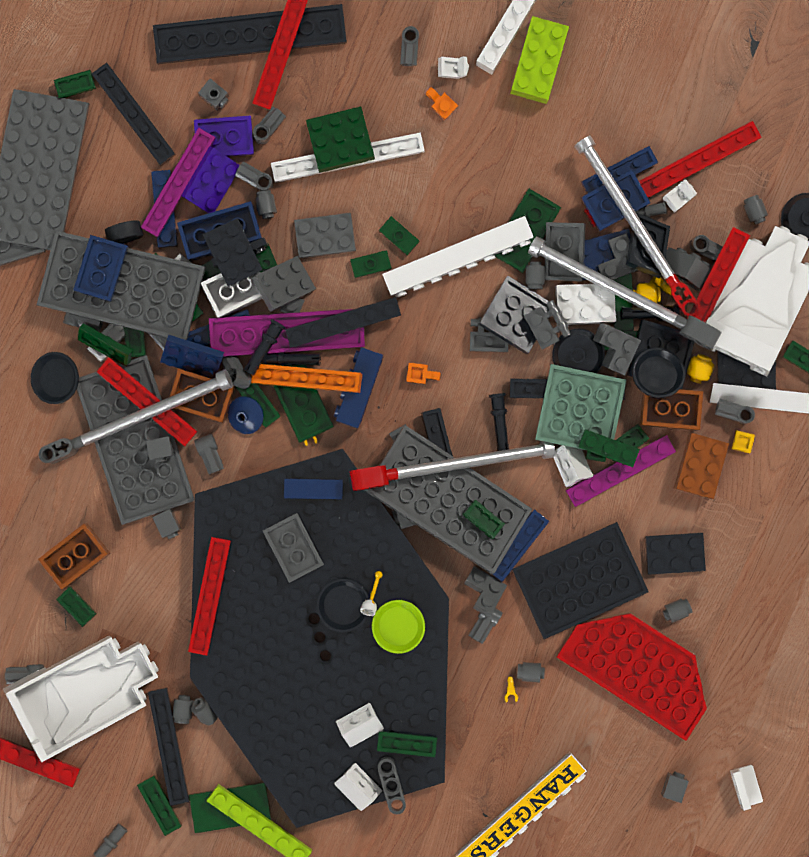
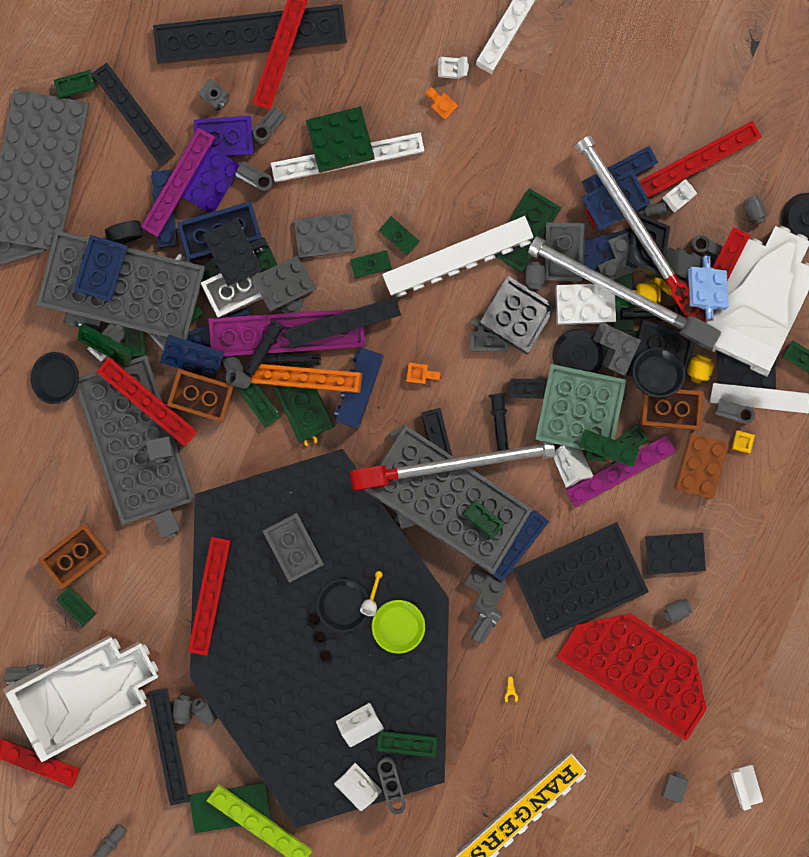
(159, 805): dark green plate -> none
(208, 449): dark grey piece -> none
(221, 381): flat silver piece -> none
(250, 409): dark blue dish -> none
(265, 204): dark grey brick -> none
(313, 489): dark blue tile -> none
(409, 49): dark grey piece -> none
(530, 672): dark grey brick -> none
(539, 60): lime brick -> none
(542, 328): dark grey plate -> none
(708, 288): none -> light blue plate

